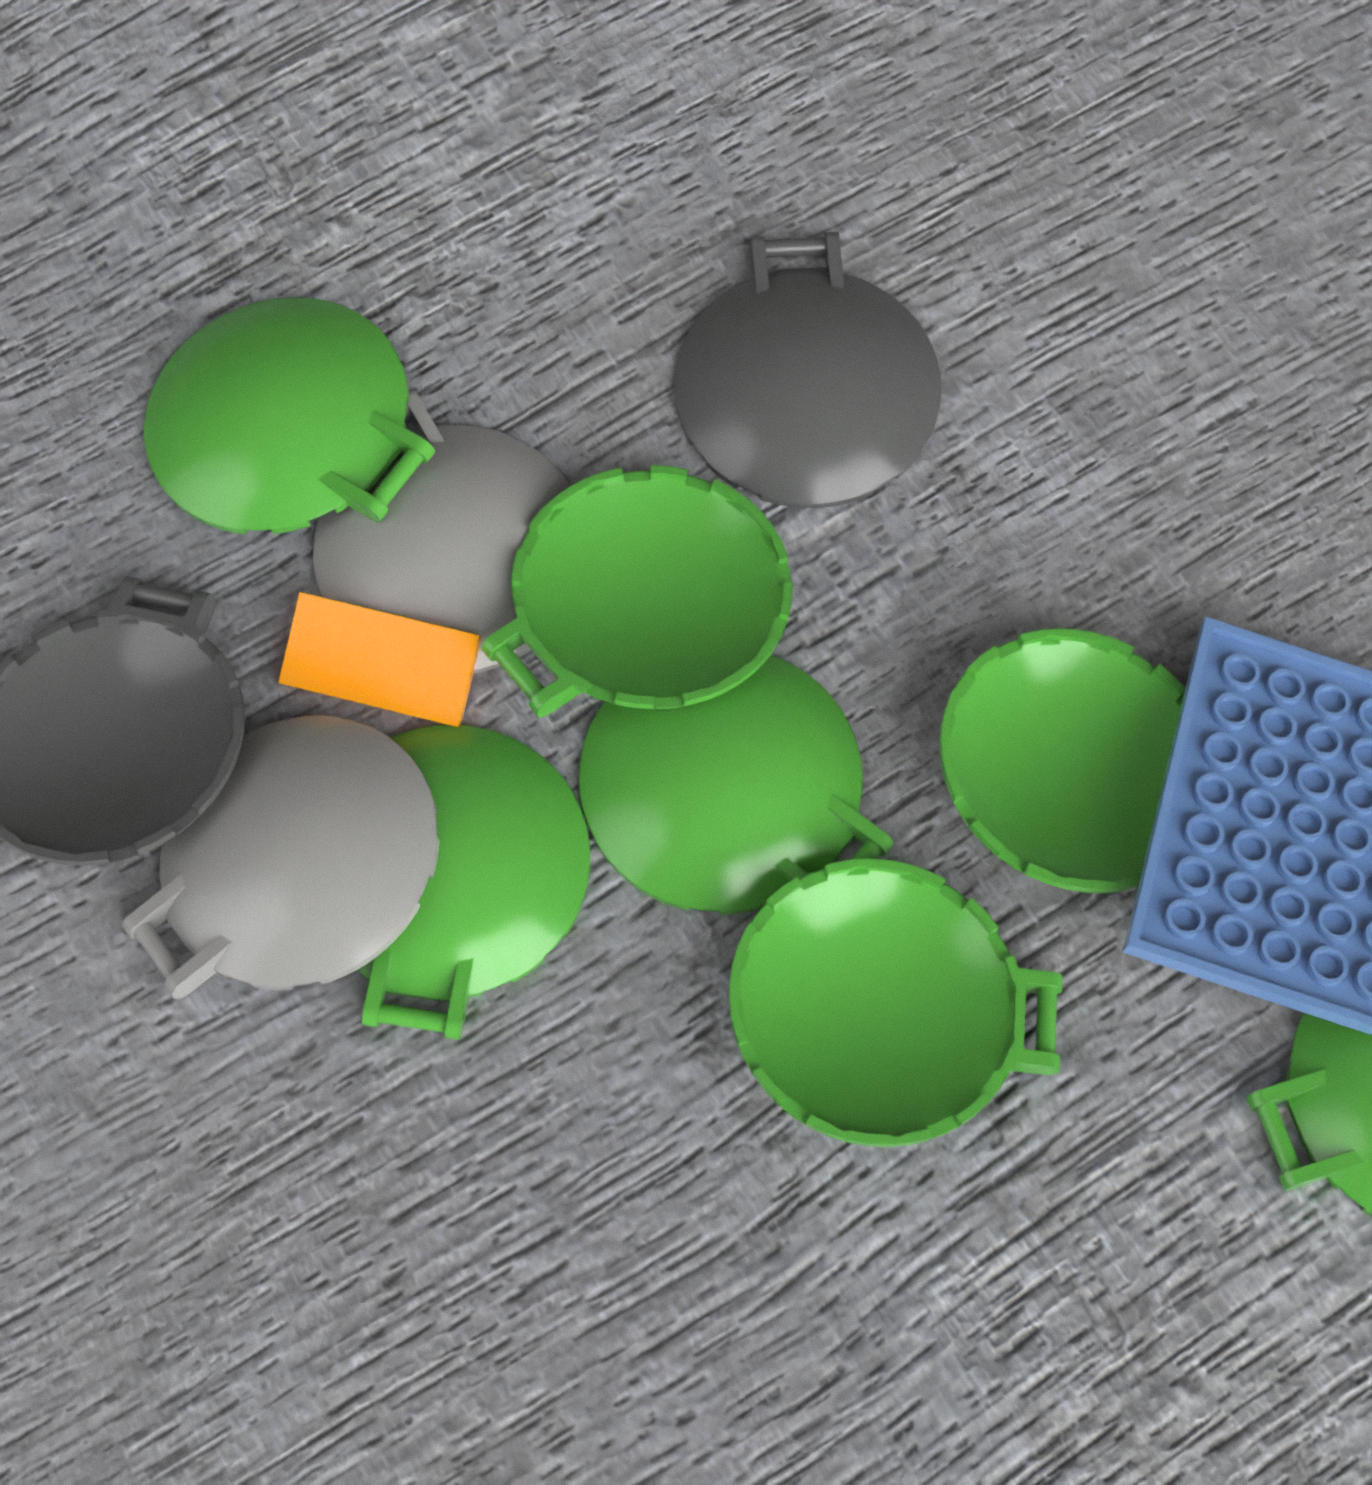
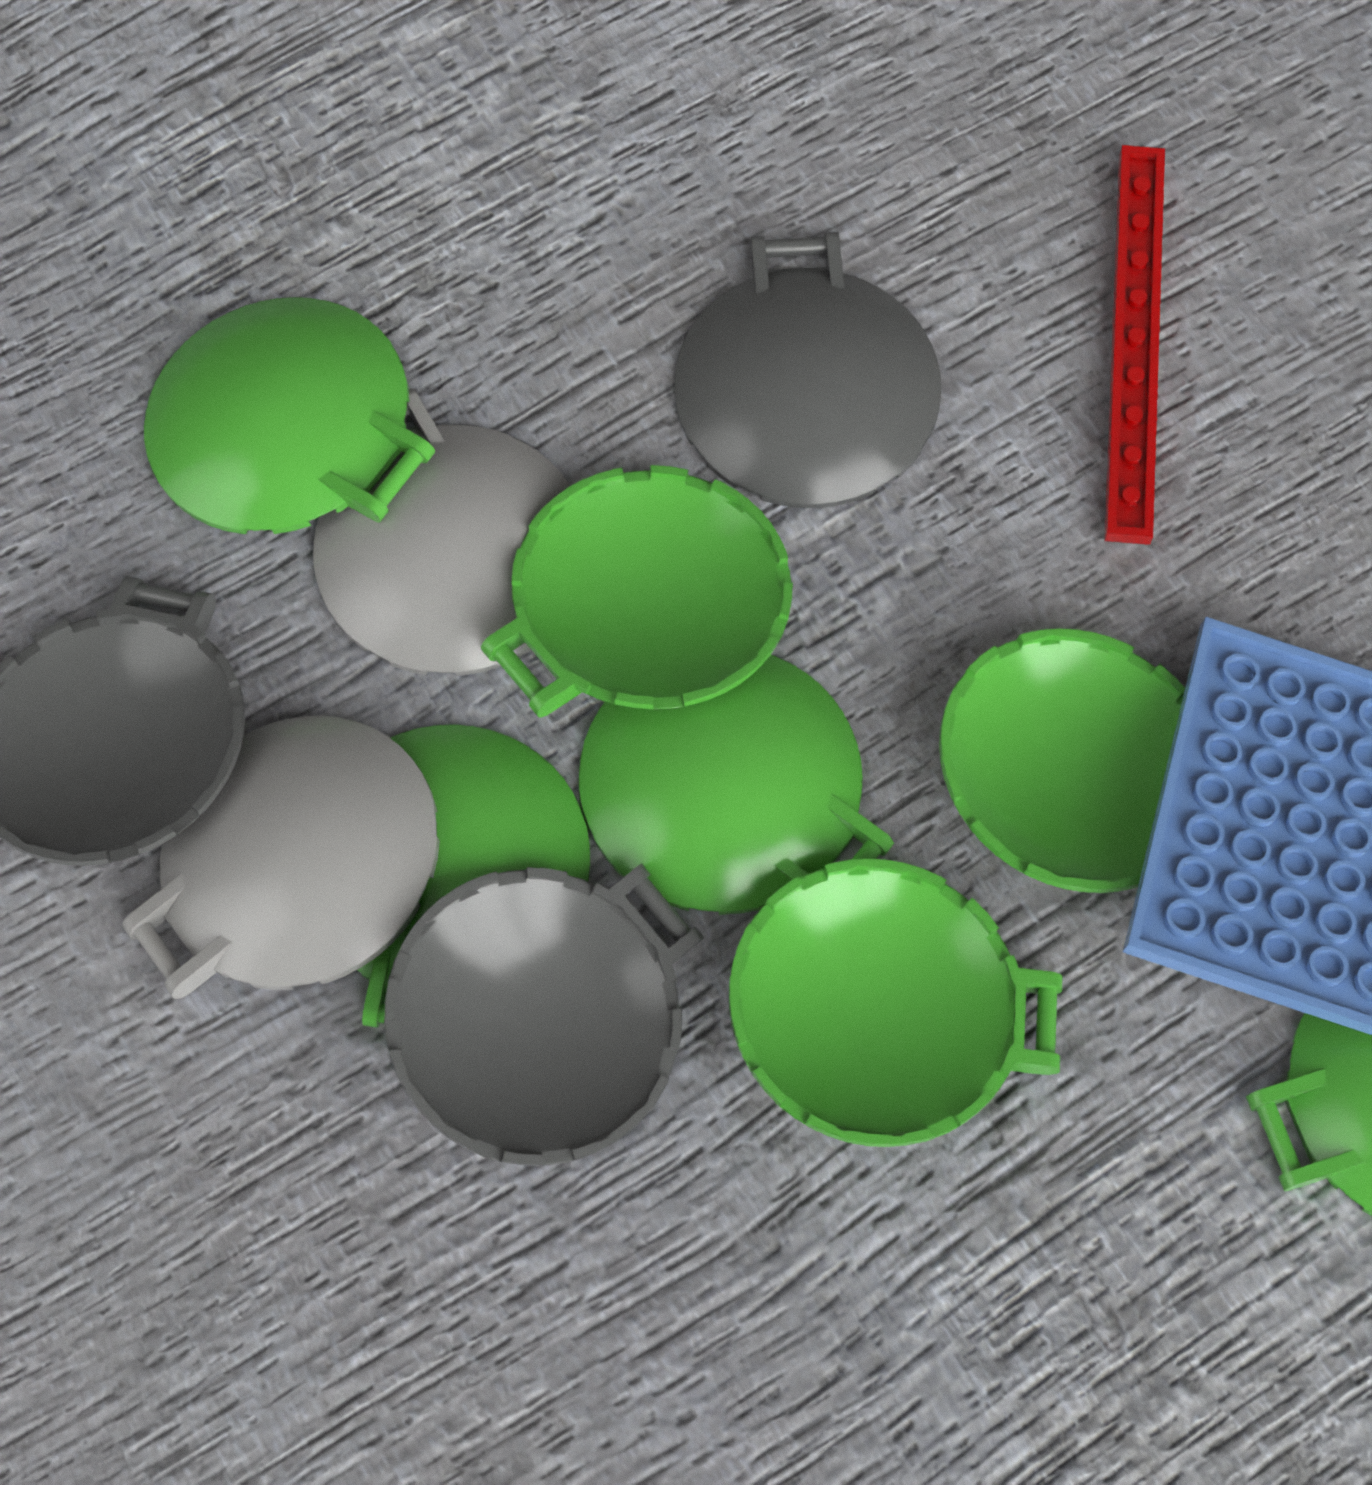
(380, 659): light orange tile -> none
(537, 1013): none -> dark grey dish
(1135, 346): none -> red plate

